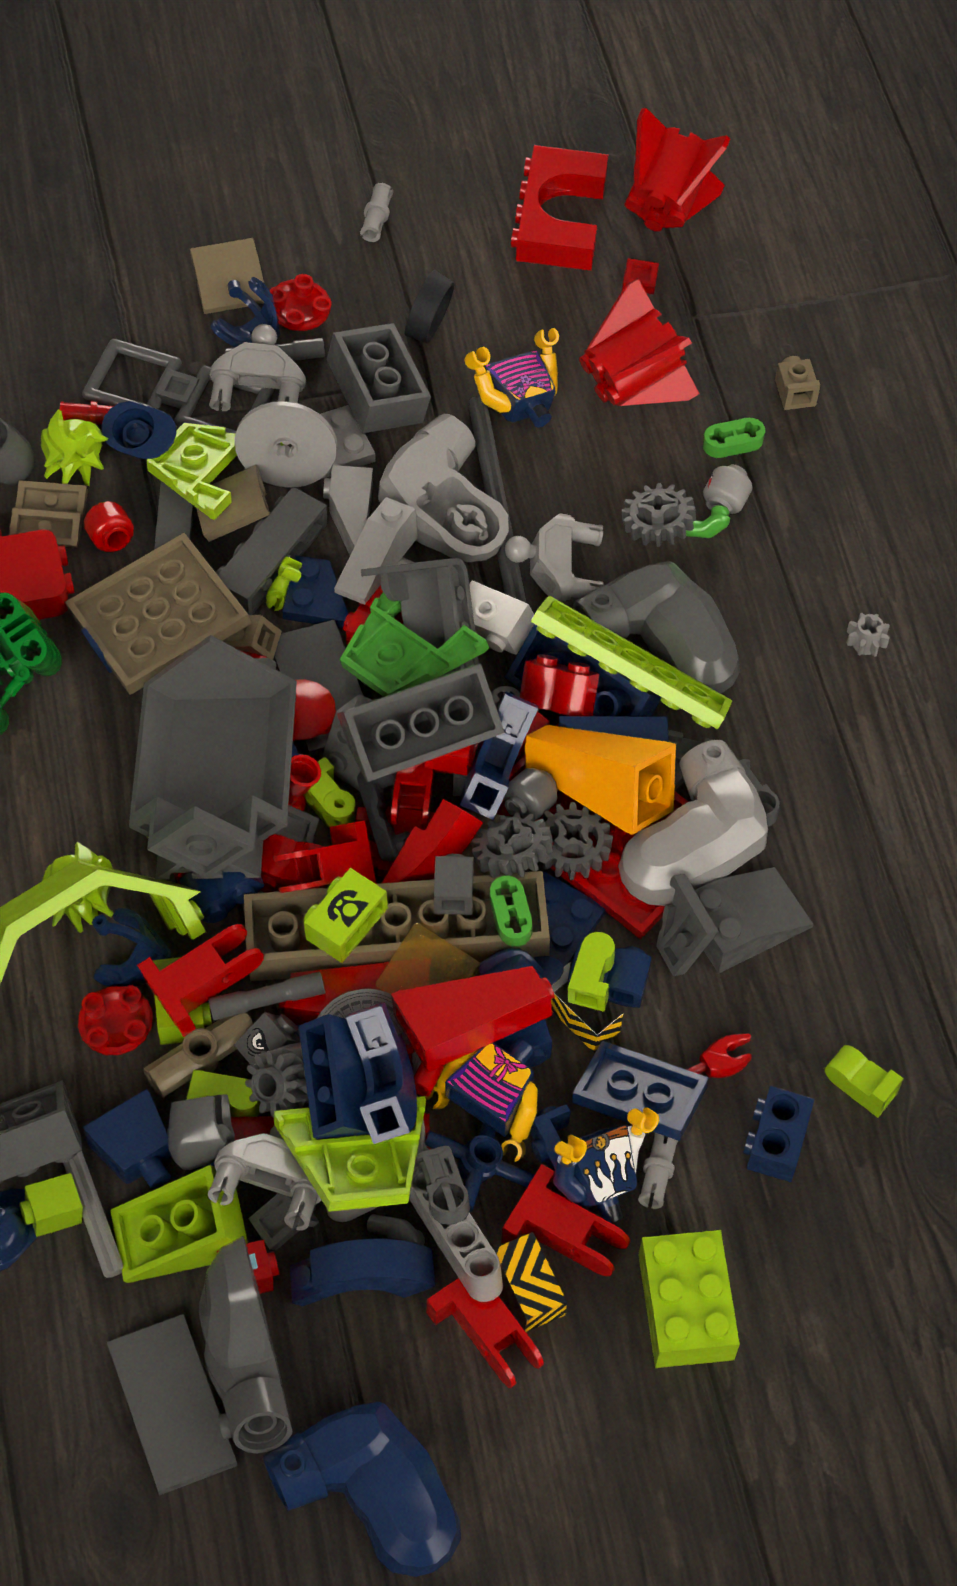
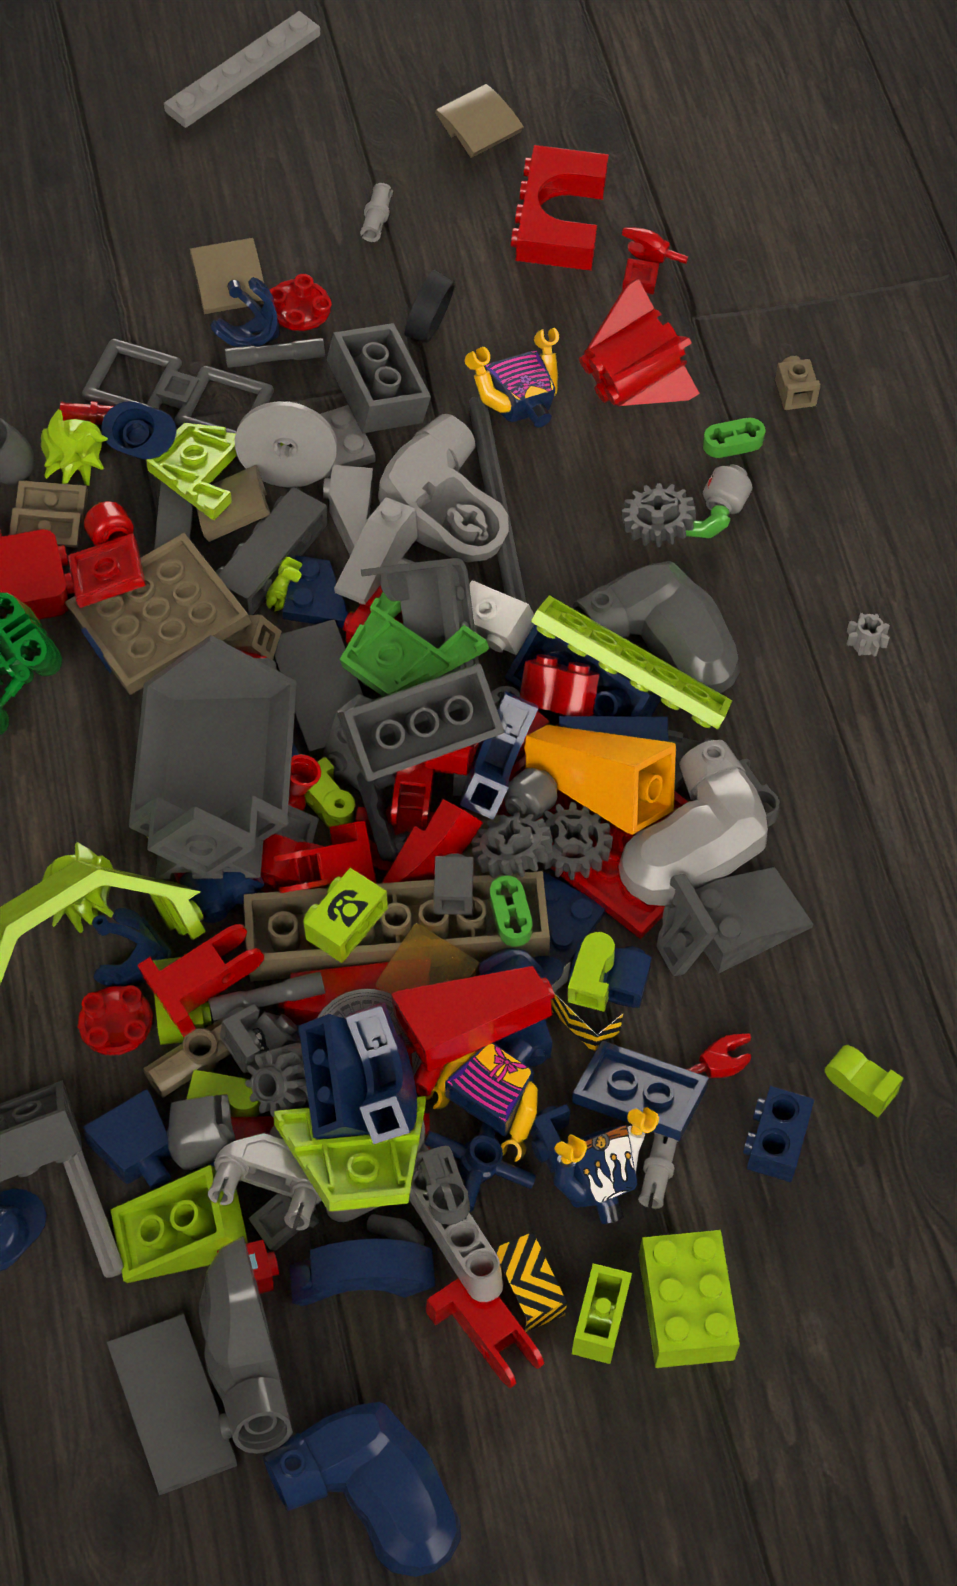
(52, 1205): lime brick -> none
(106, 570): none -> red tile
(240, 1042): none -> dark grey bracket
(242, 69): none -> light grey plate
(257, 366): light grey connector -> none
(313, 710): red dish -> none
(479, 120): none -> dark tan slope
(552, 556): light grey connector -> none
(562, 1224): red piece -> none
(601, 1313): none -> lime brick
(650, 246): none -> red hand
(672, 173): red brick -> none

